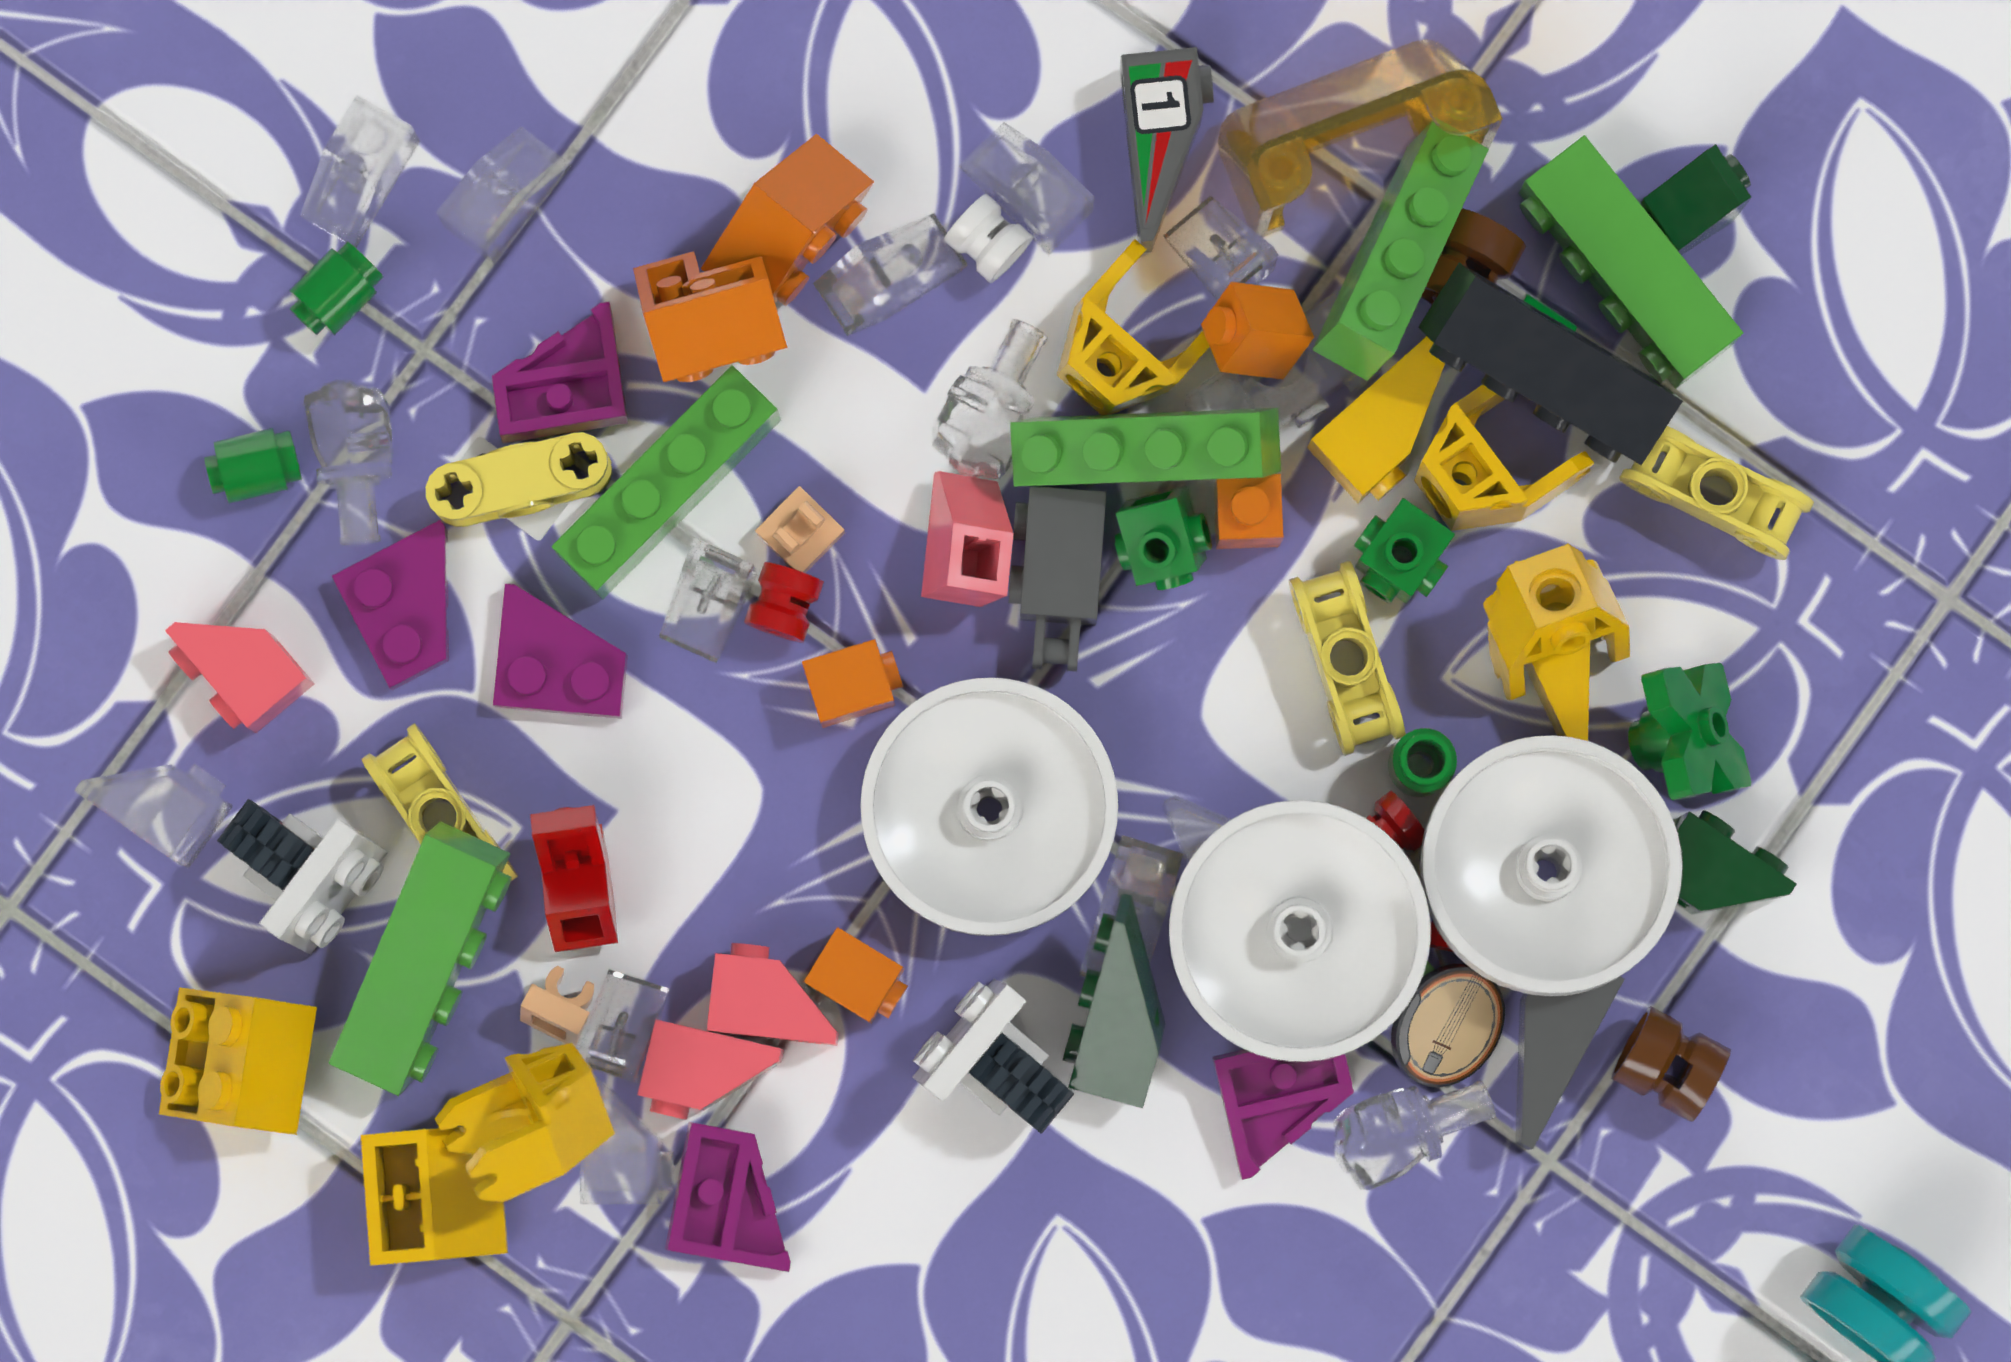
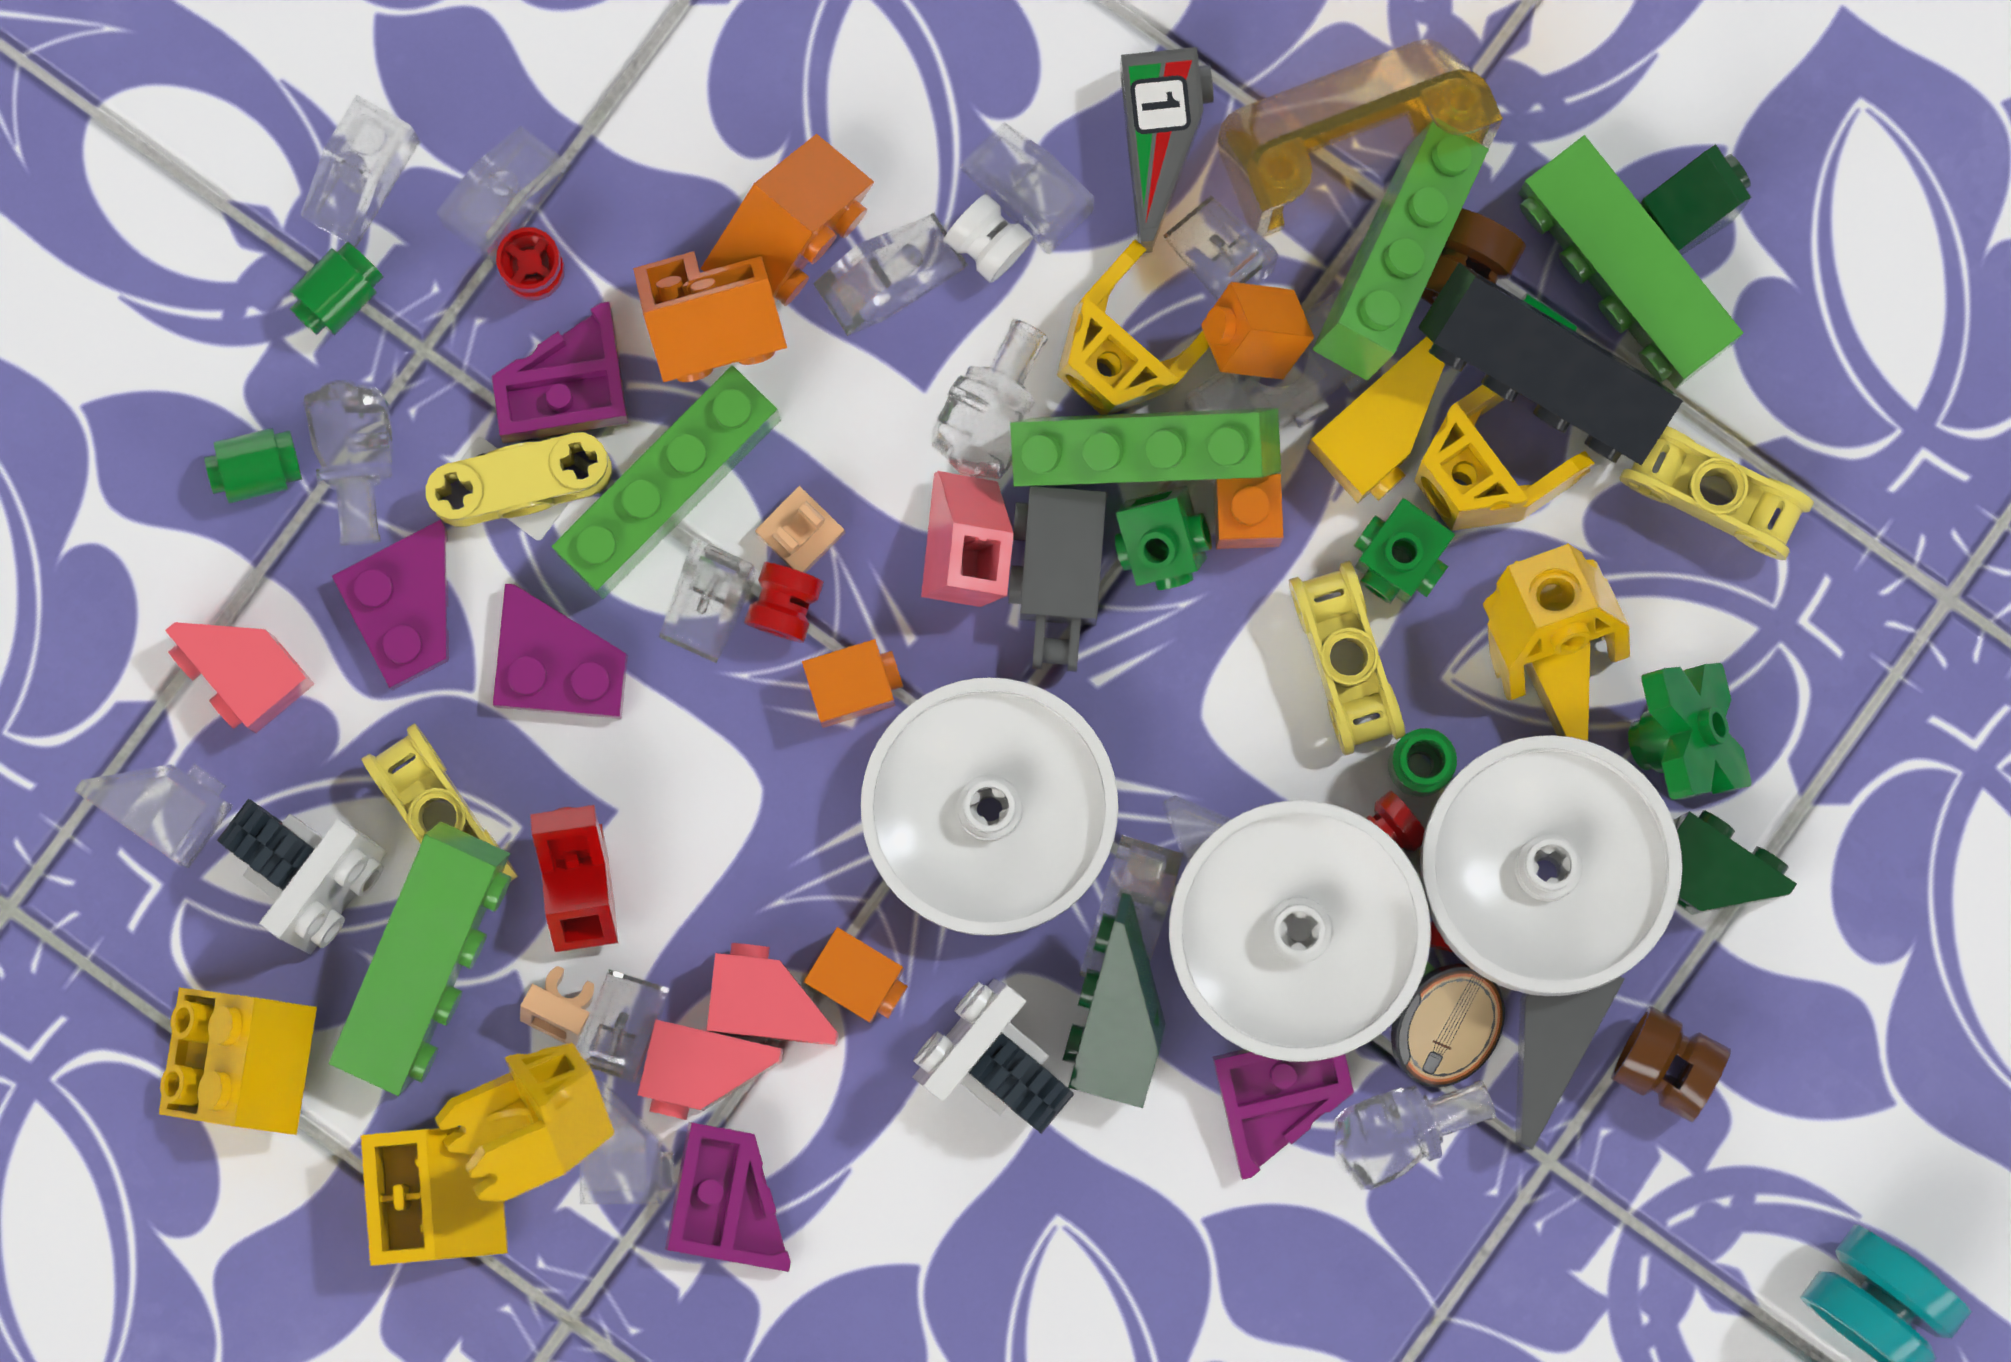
(522, 255): none -> red wheel

